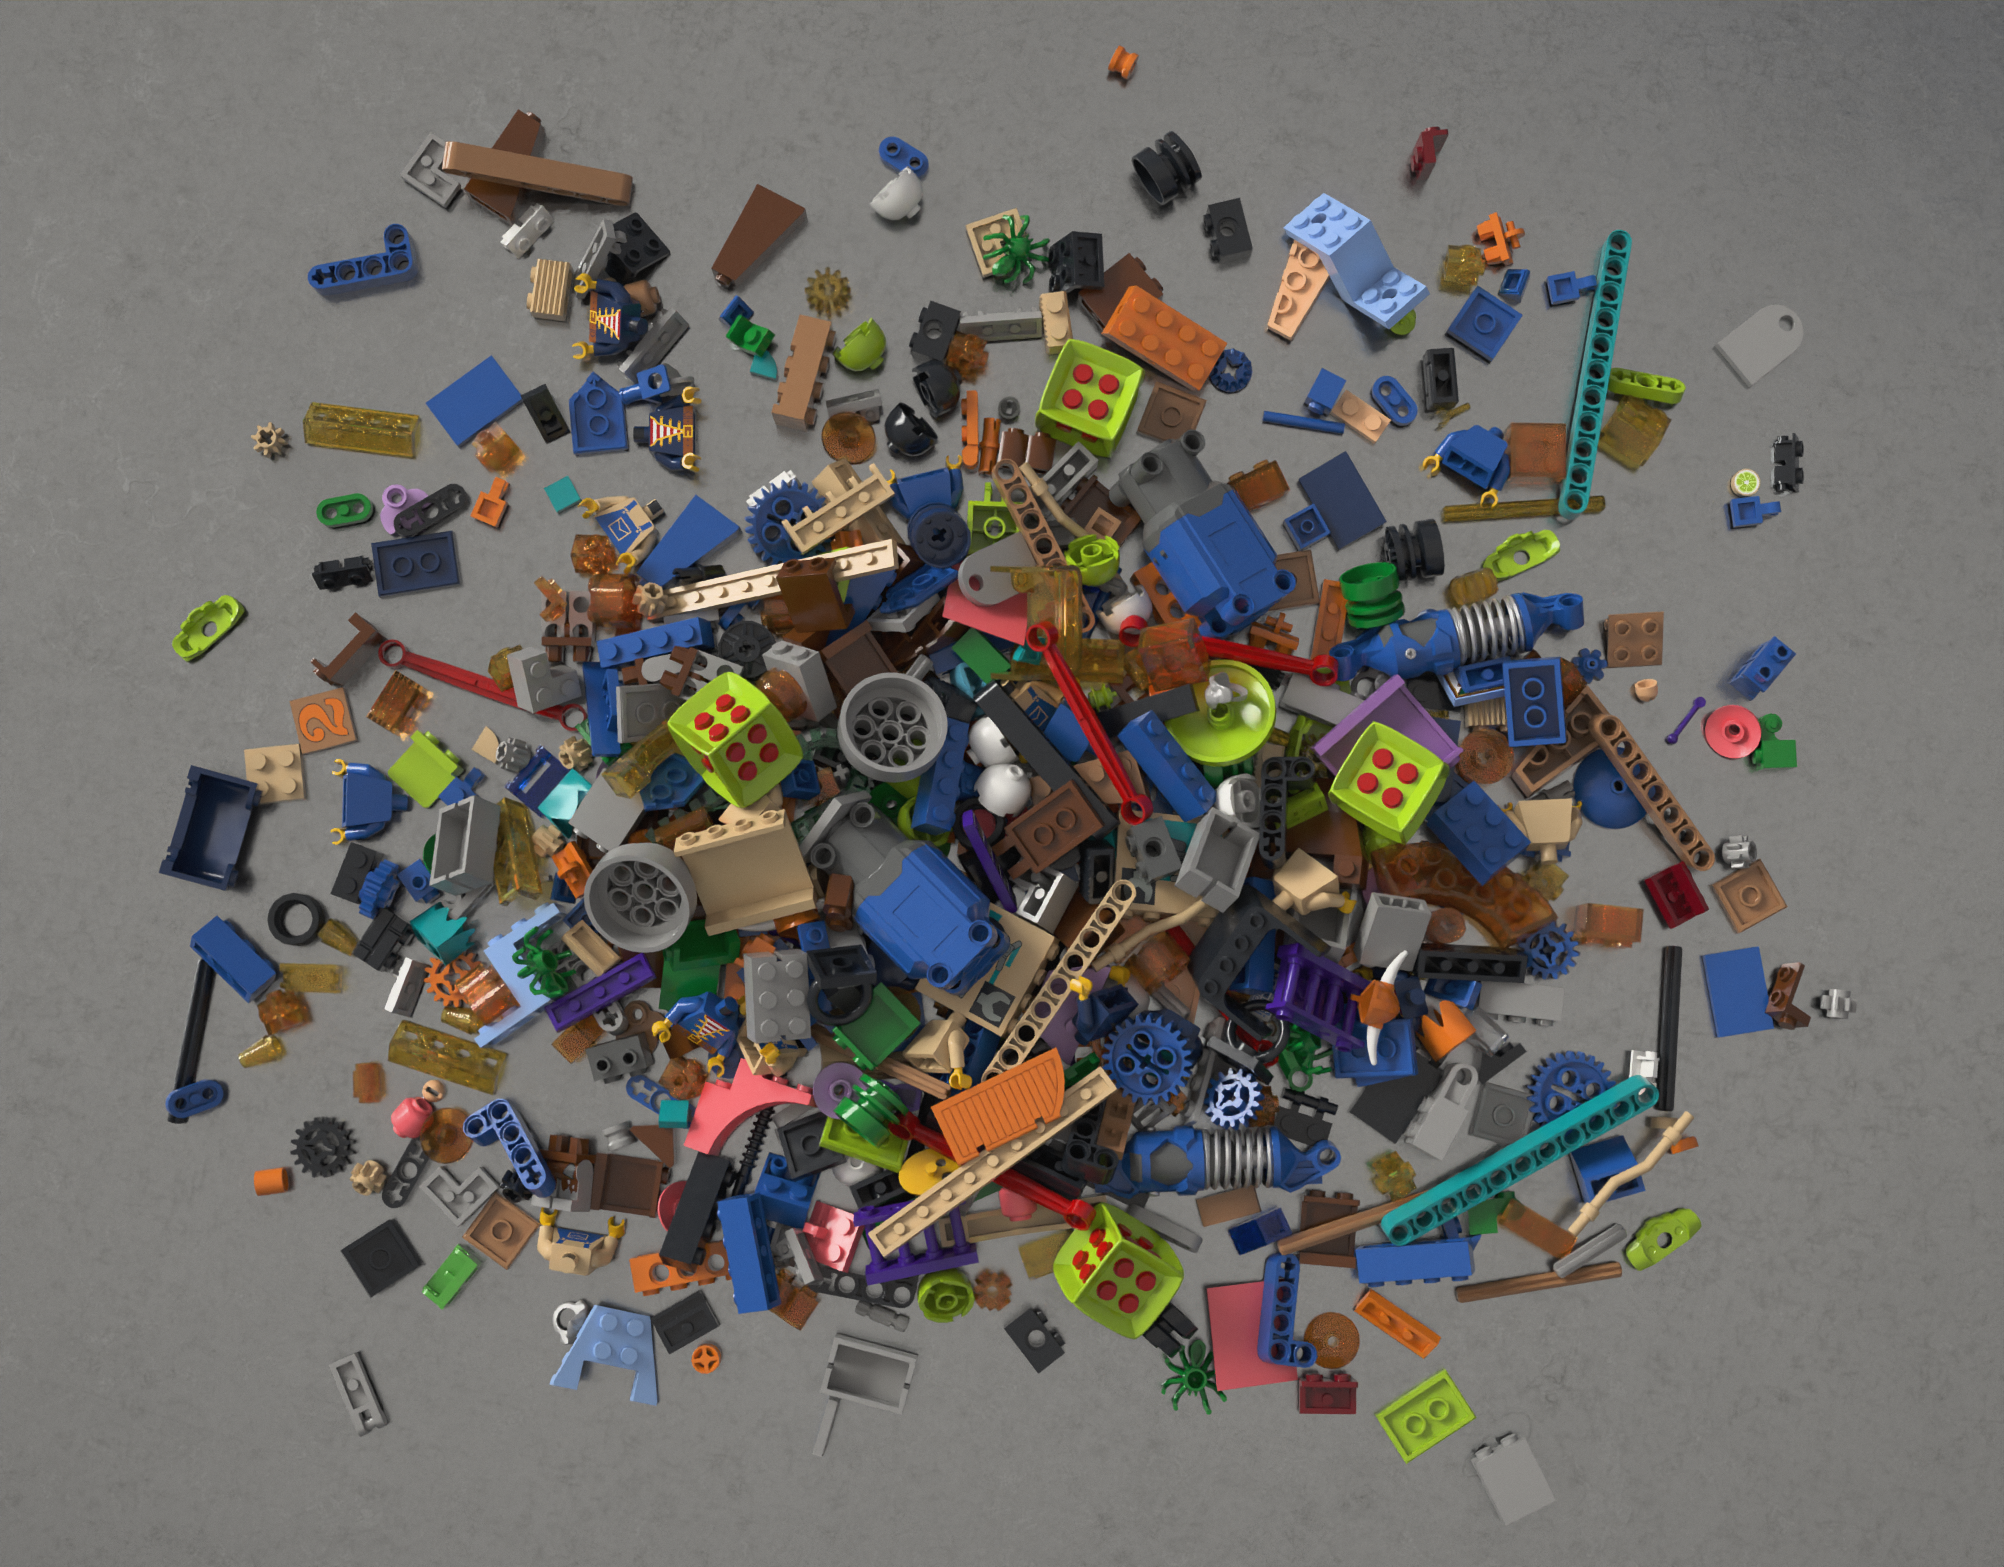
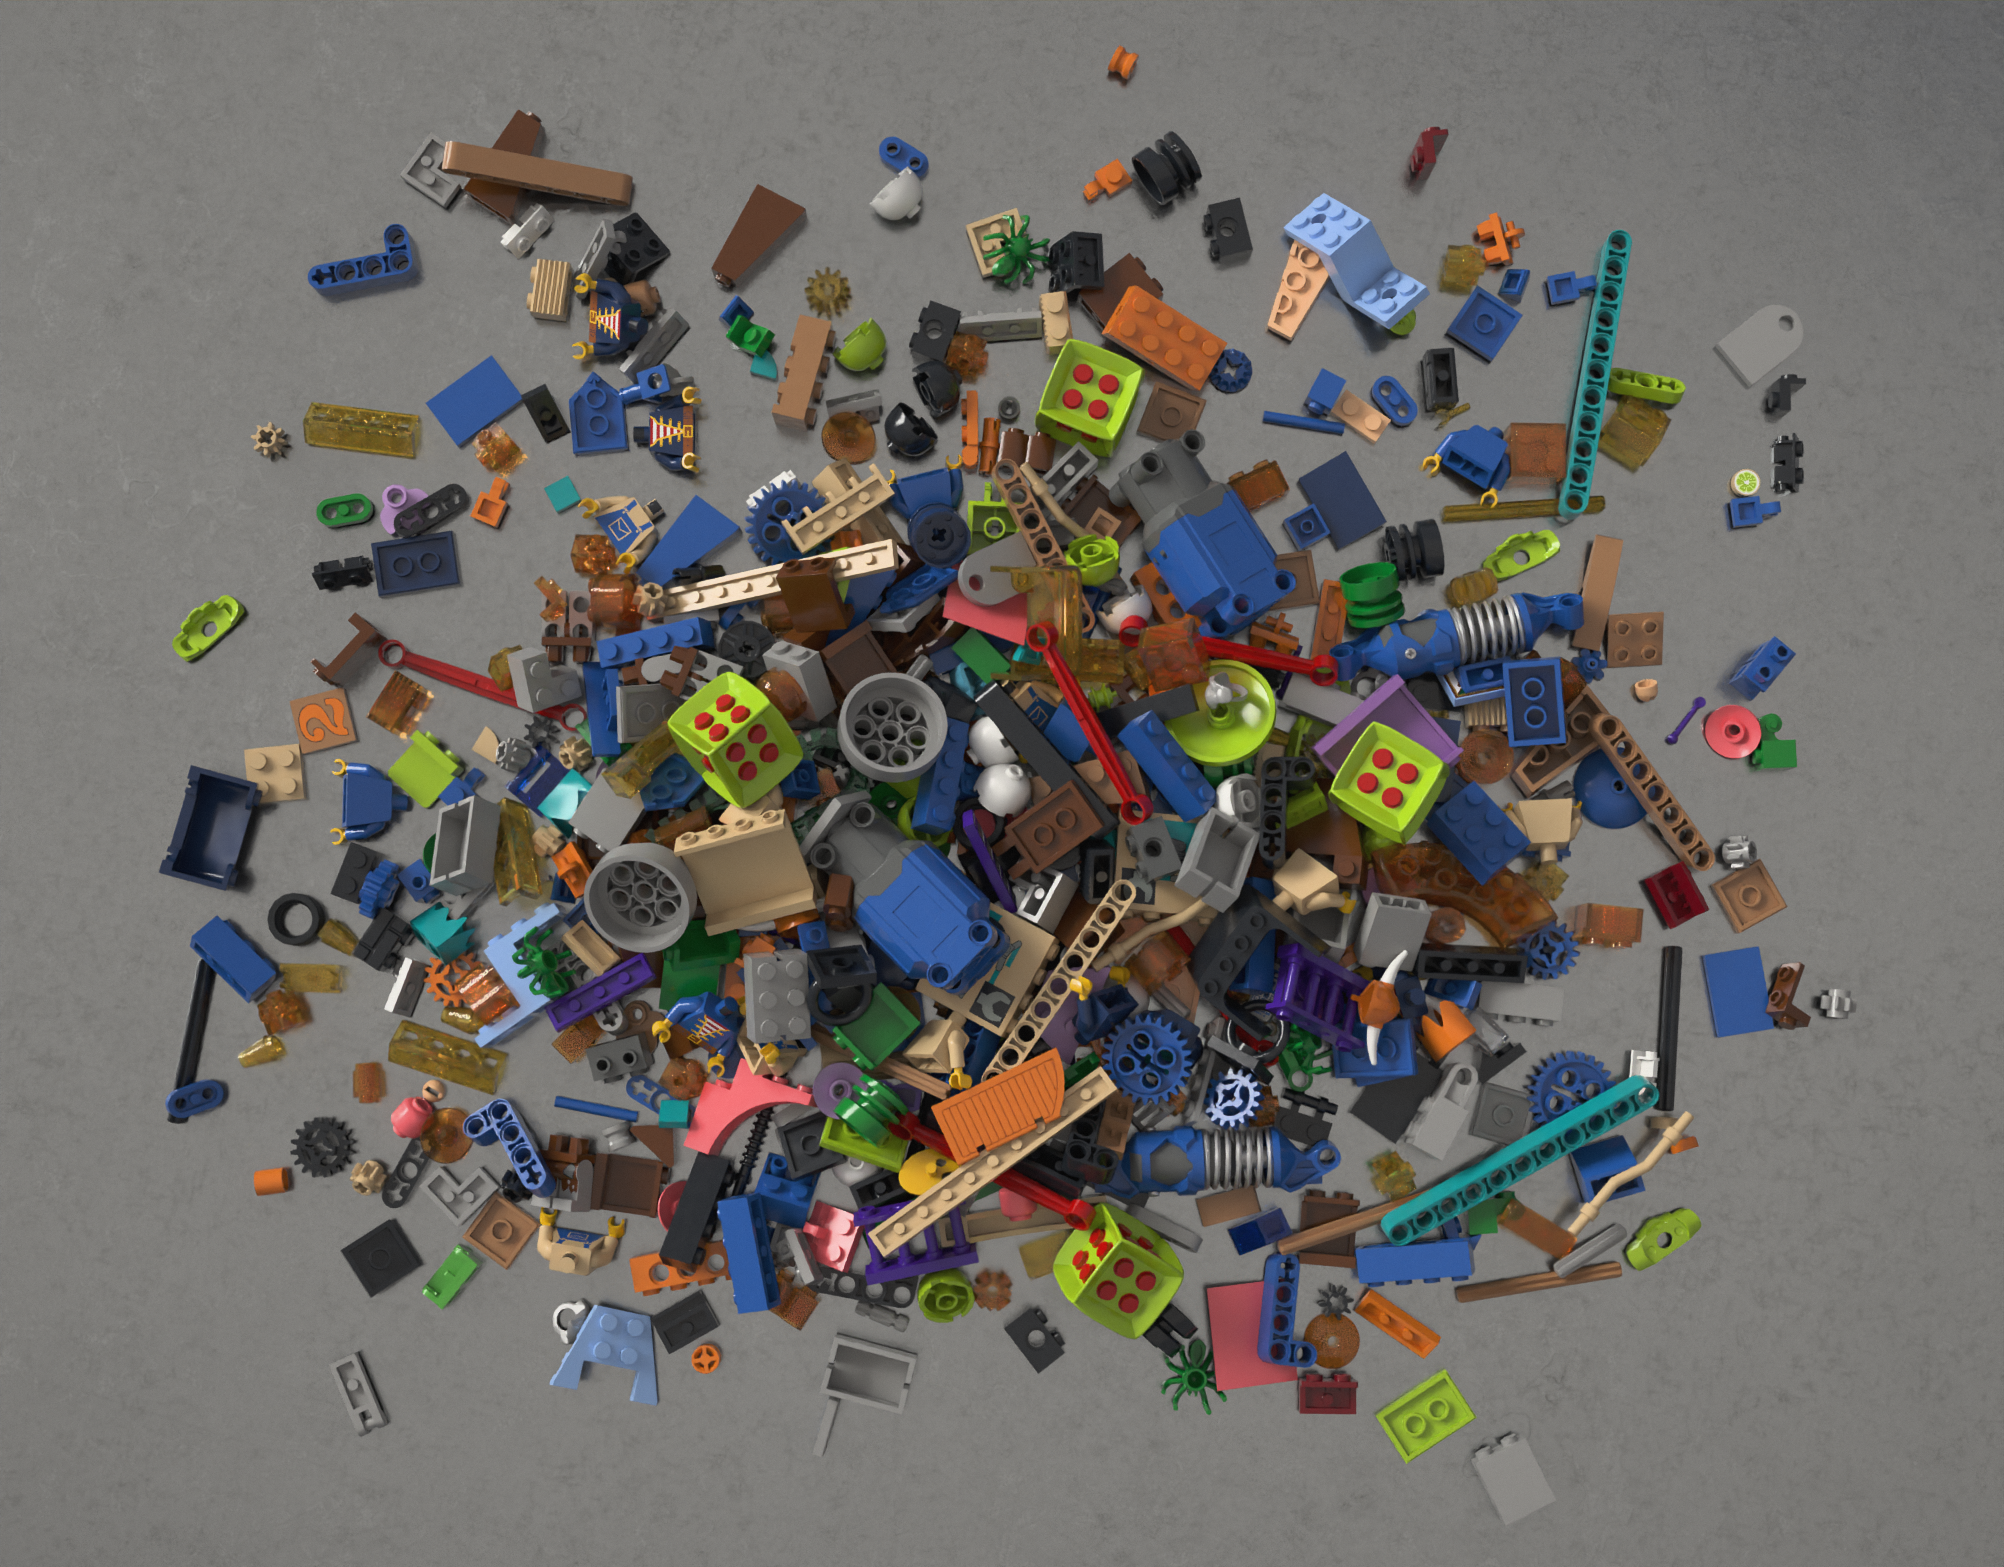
(541, 740): none -> black gear
(596, 1109): none -> blue bar
(1110, 179): none -> orange plate
(1280, 691): none -> dark purple hinge
(1343, 1299): none -> black gear
(1598, 591): none -> medium nougat slope
(1780, 396): none -> black bracket

